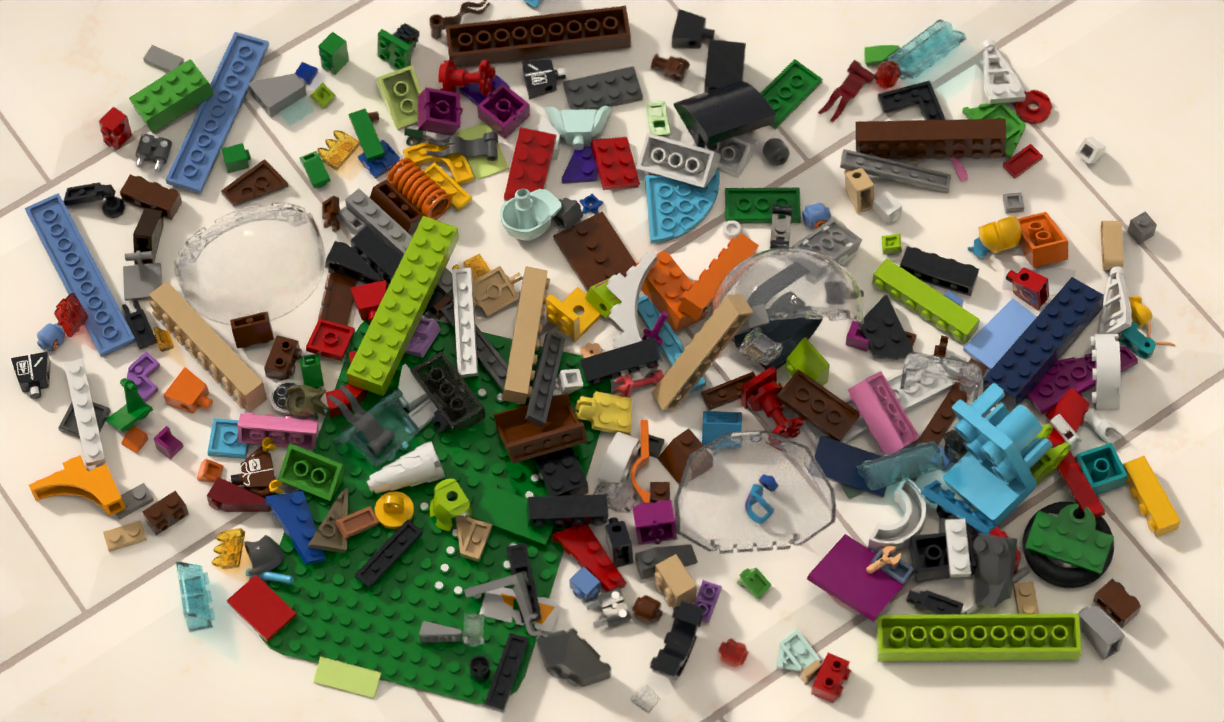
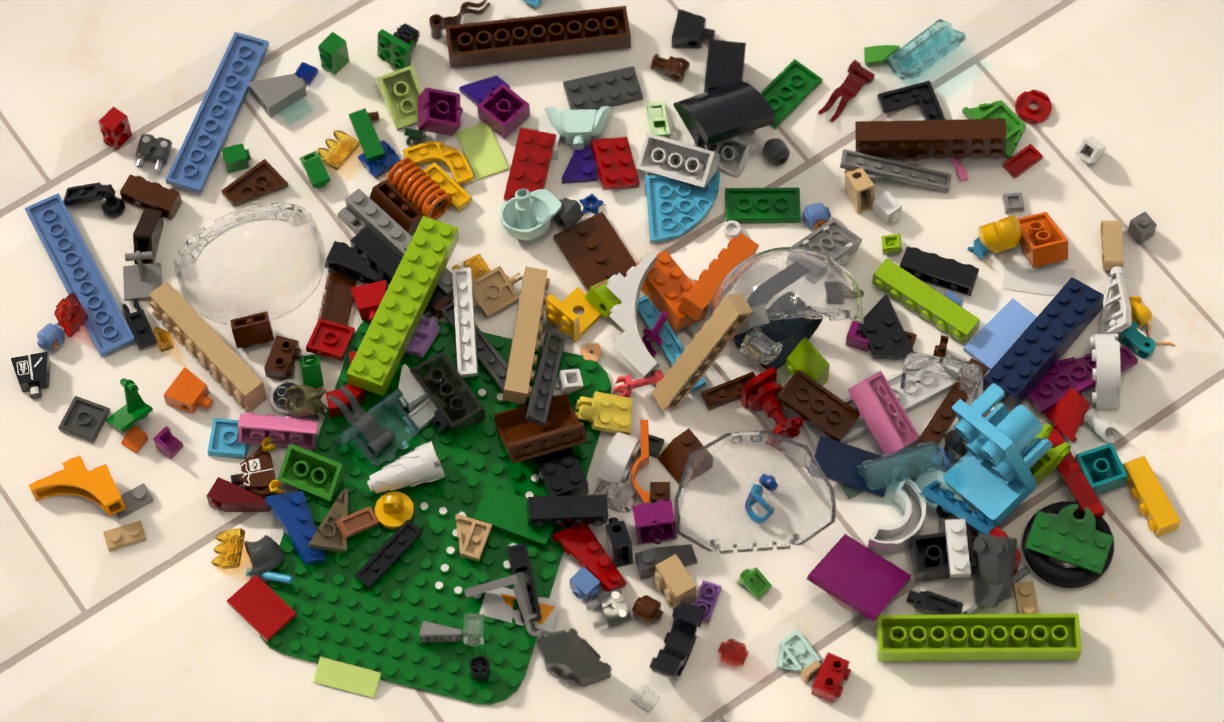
(84, 412): white plate -> none
(139, 373): medium lavender plate -> none
(162, 59): light grey tile -> none
(165, 513): reddish brown brick -> none
(171, 96): bright green brick -> none
(195, 596): clear light blue slope -> none
(209, 471): orange slope -> none
(322, 95): lime tile -> none
(330, 210): reddish brown plate -> none
(446, 509): lime piece -> none
(460, 78): red piece -> none
(468, 148): dark grey flag -> none
(506, 672): black plate -> none
(541, 77): black torso -> none
(621, 360): black brick -> none
(719, 423): dark azure slope -> none
(780, 227): plate -> none
(885, 560): light nougat bar -> none
(887, 74): clear red head -> none
(900, 573): sand blue slope -> none
(1001, 92): white plate -> none
(1029, 287): red torso -> none
(1064, 428): white bar -> none
(1100, 631): light grey slope -> none
(1117, 603): reddish brown brick -> none

